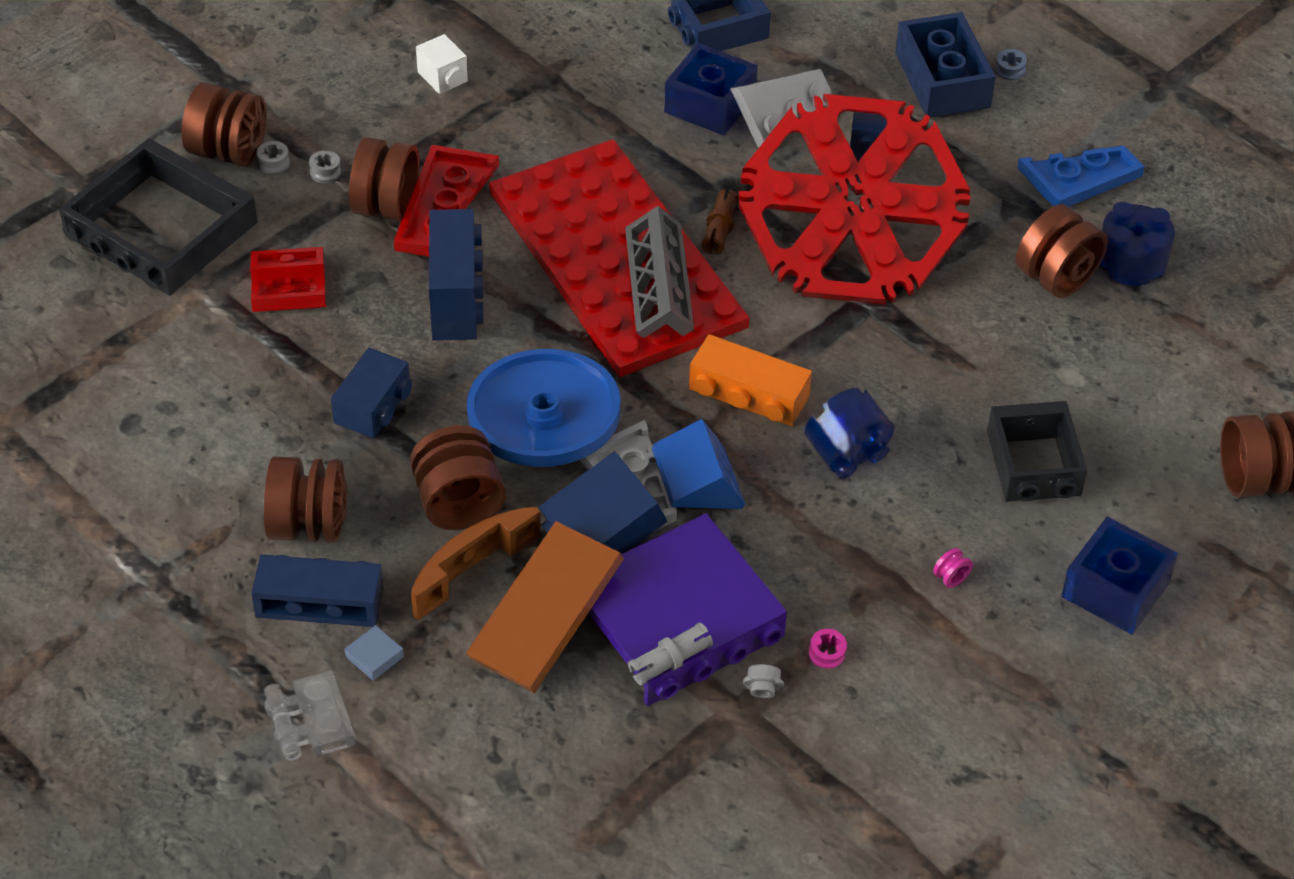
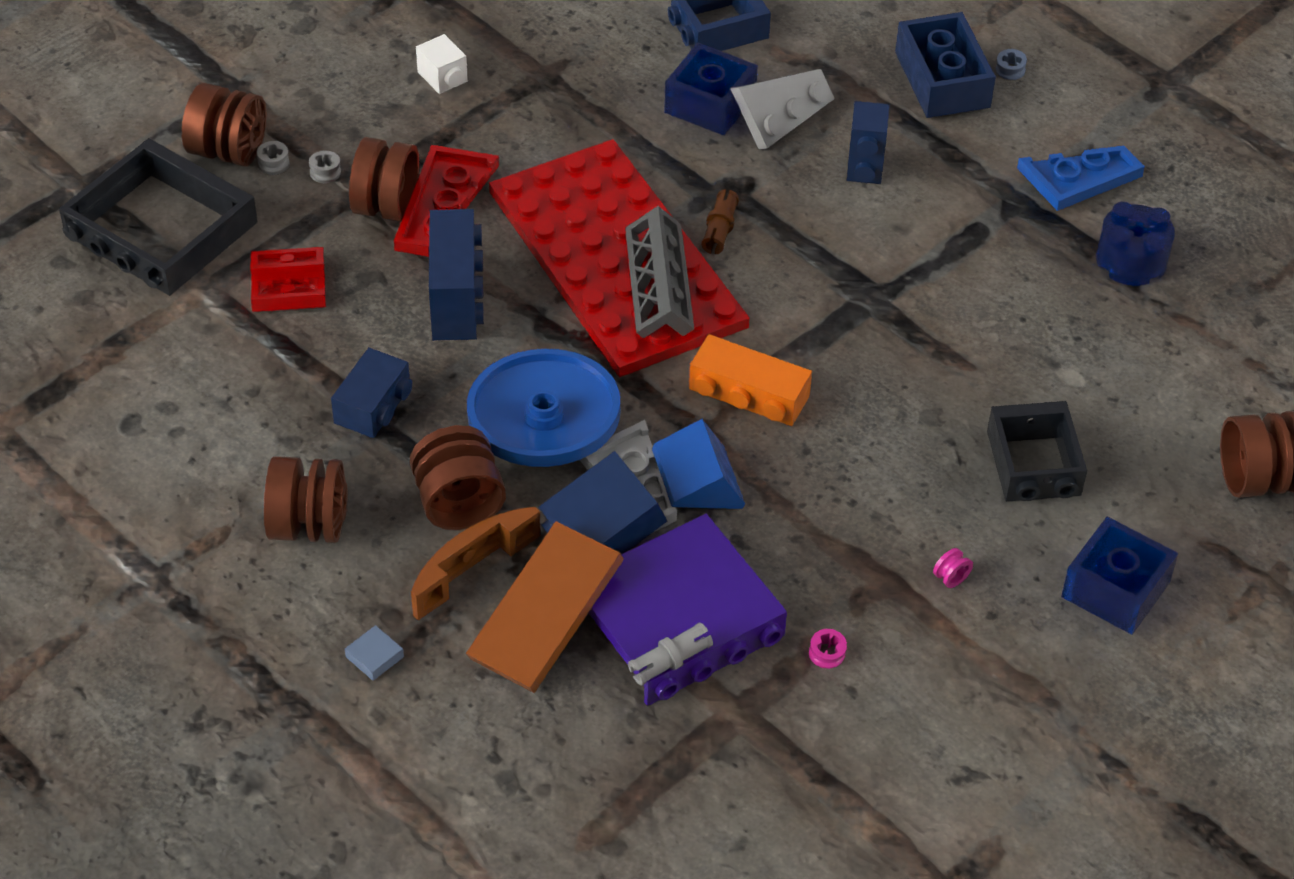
(317, 590): dark blue brick -> none
(322, 711): clear plate -> none
(763, 680): light grey plate -> none
(833, 221): red plate -> none
(850, 432): clear blue brick -> none
(1061, 251): copper wheel -> none

